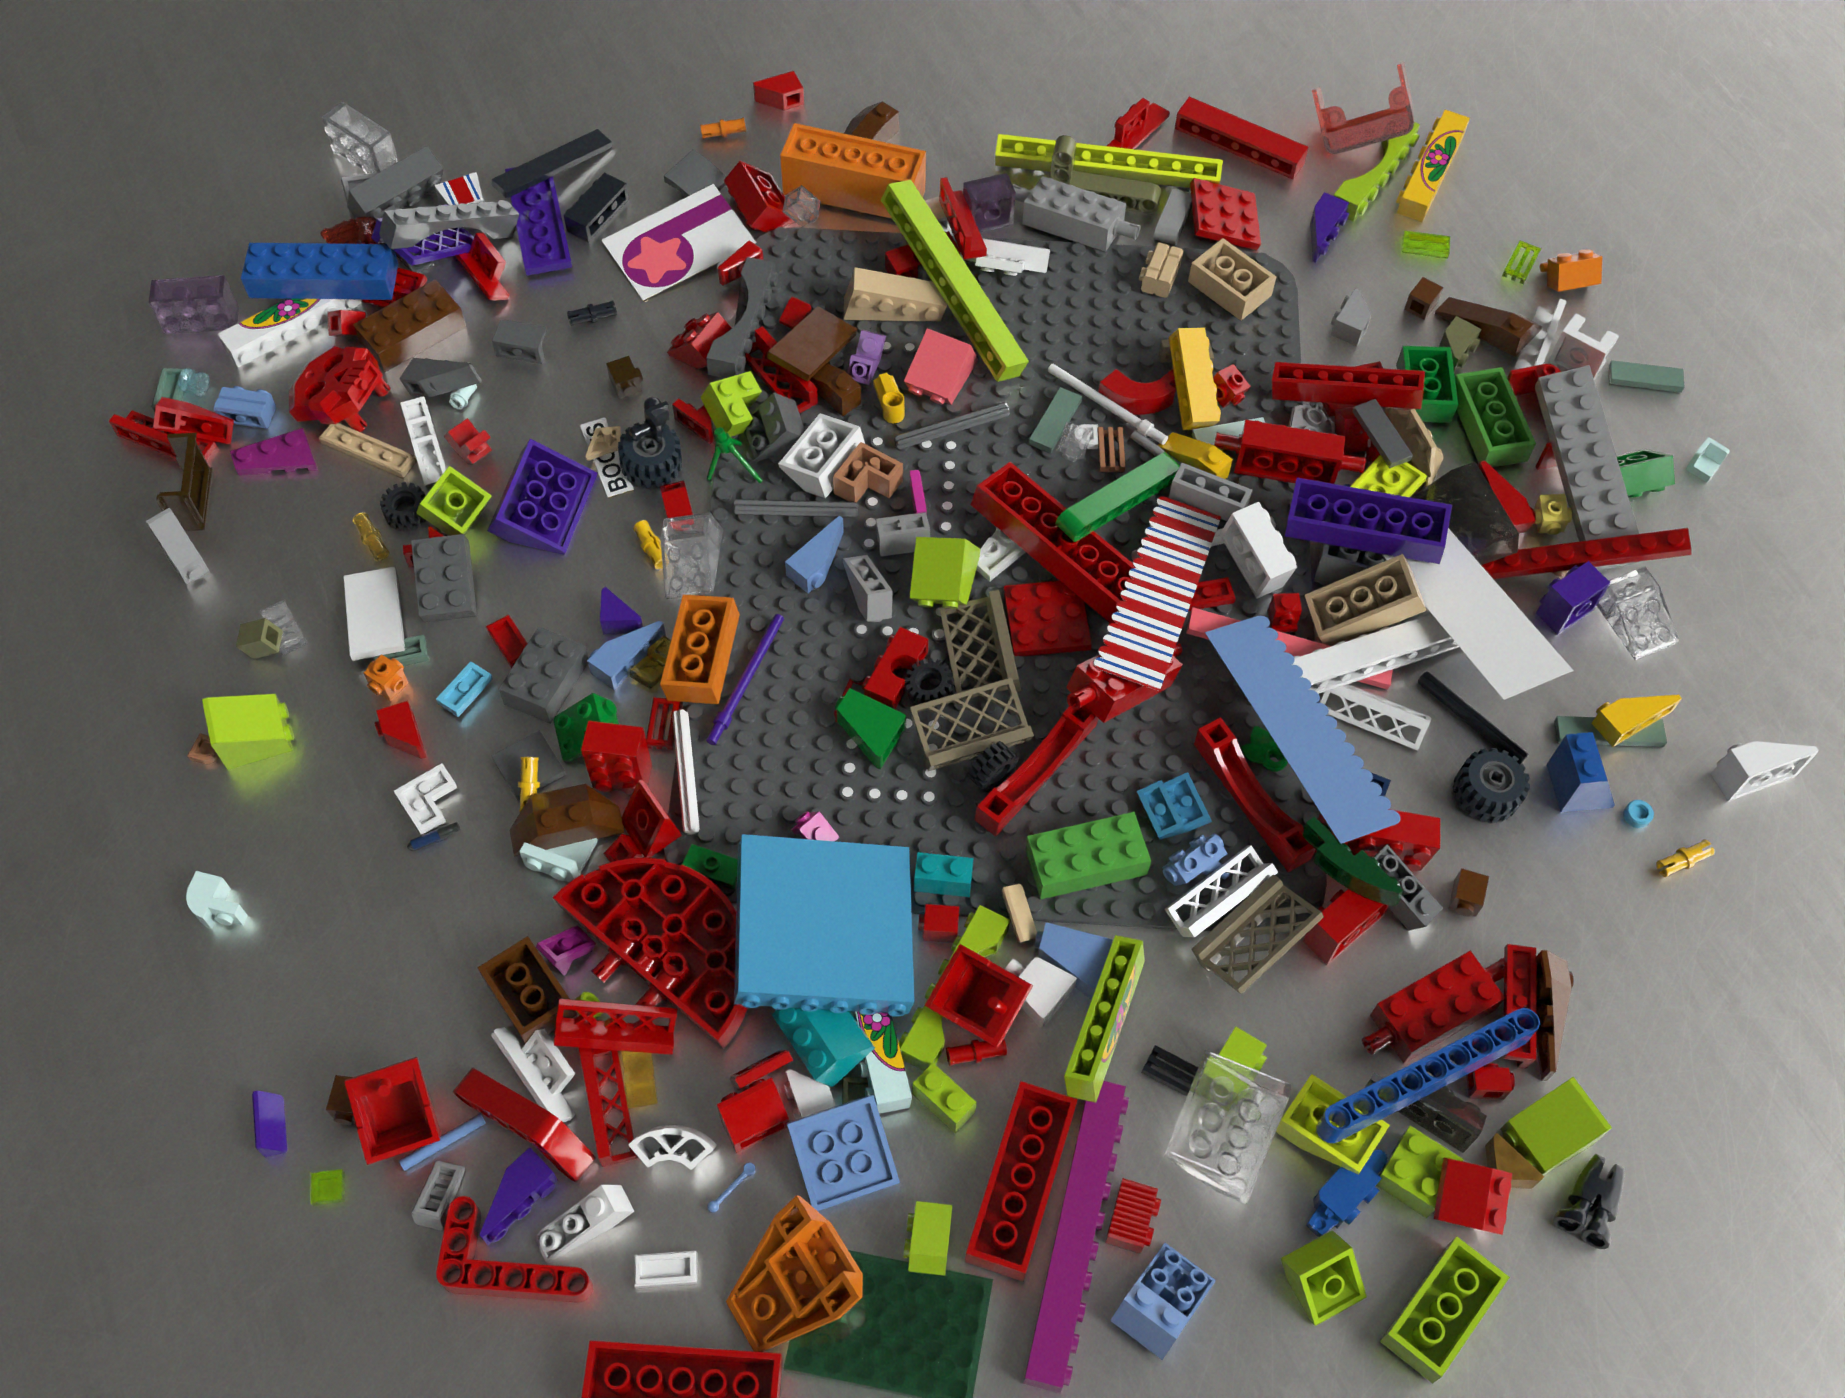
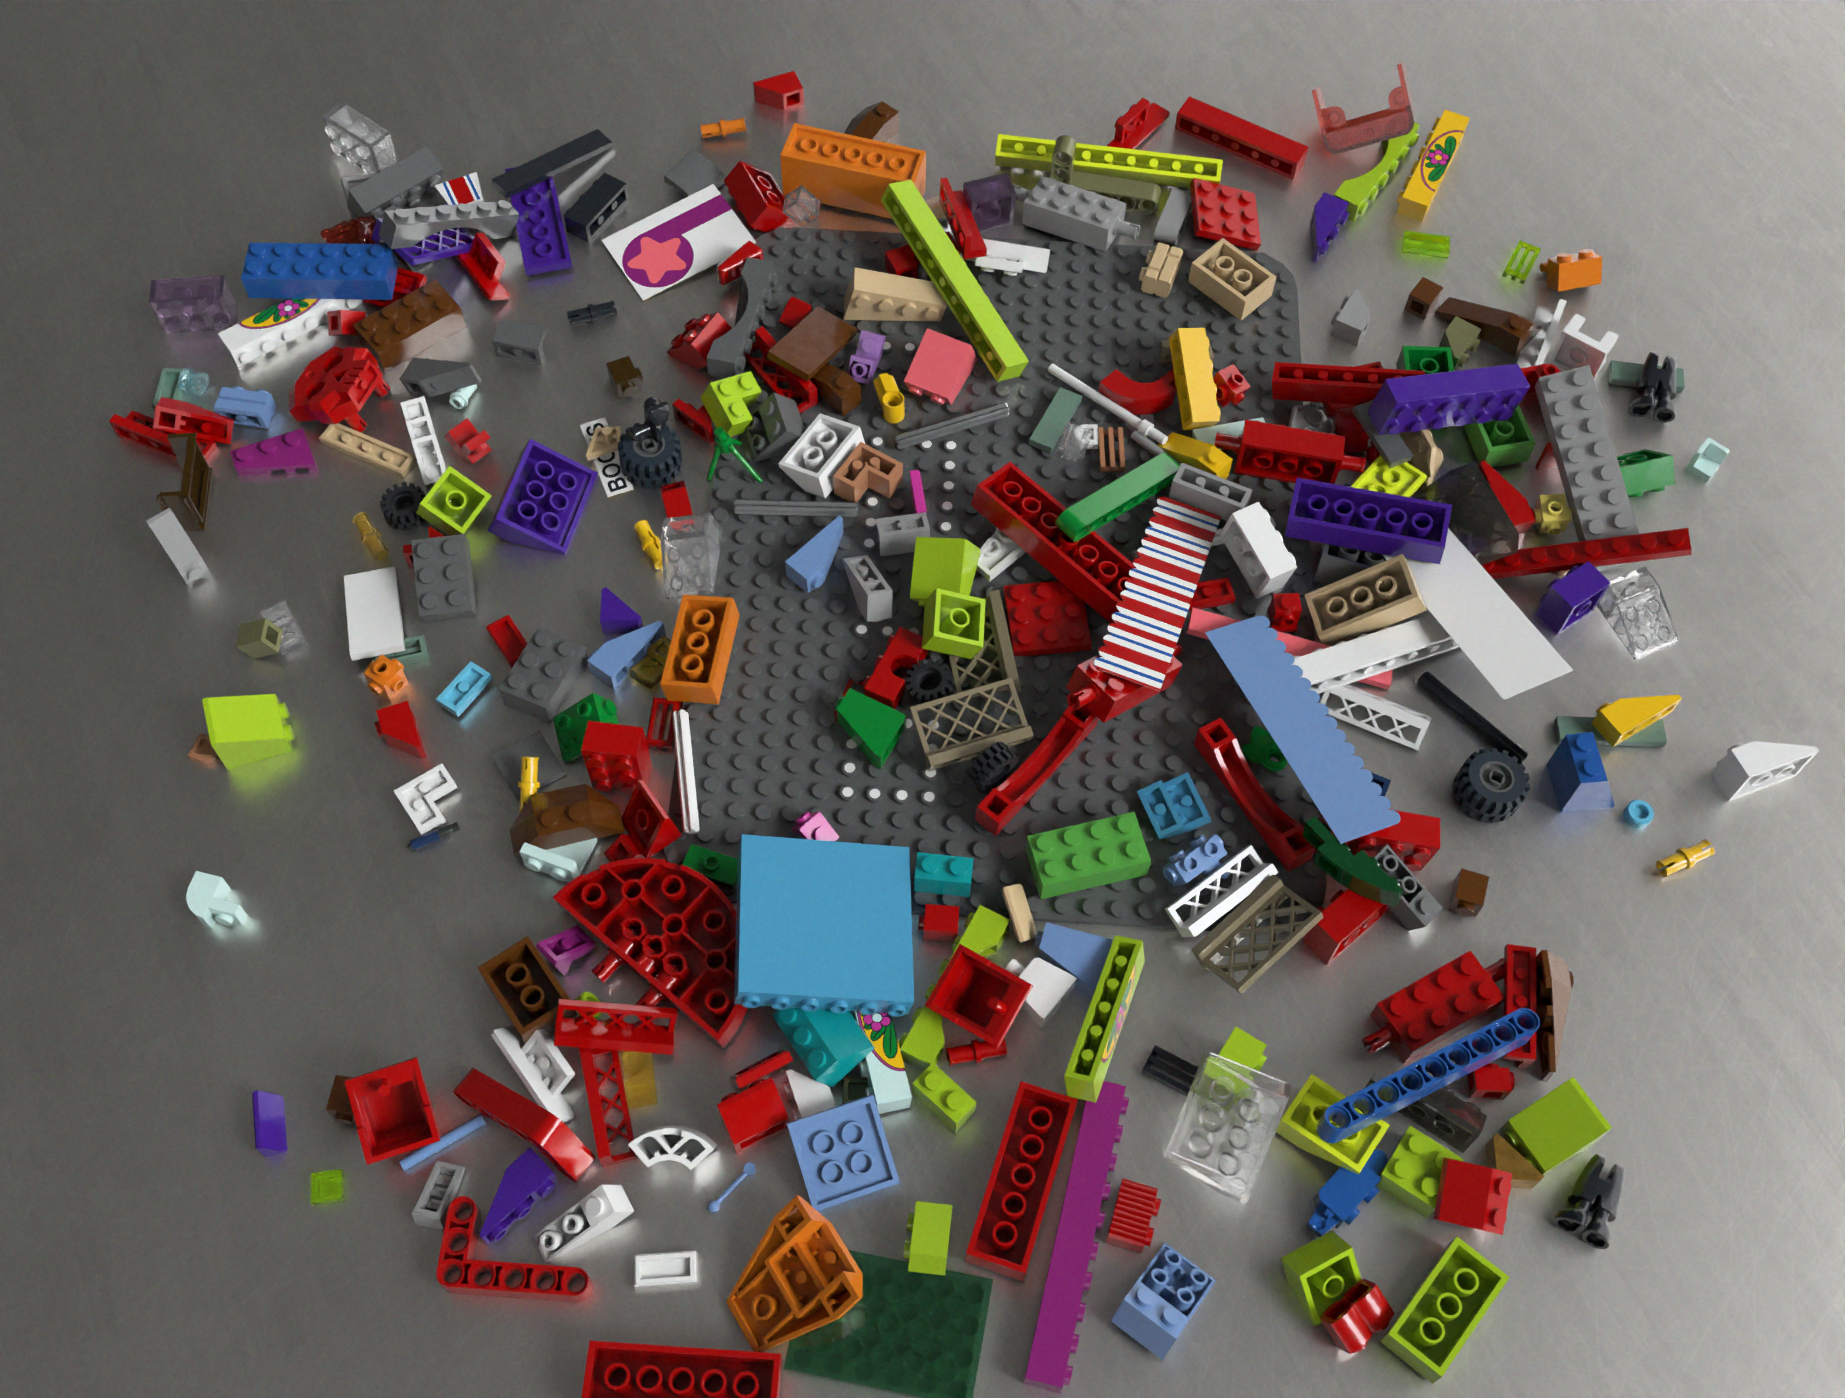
(724, 718): dark purple bar -> none
(953, 623): none -> lime brick
(1357, 1316): none -> red brick
(1447, 399): none -> dark purple brick
(1656, 385): none -> black piece

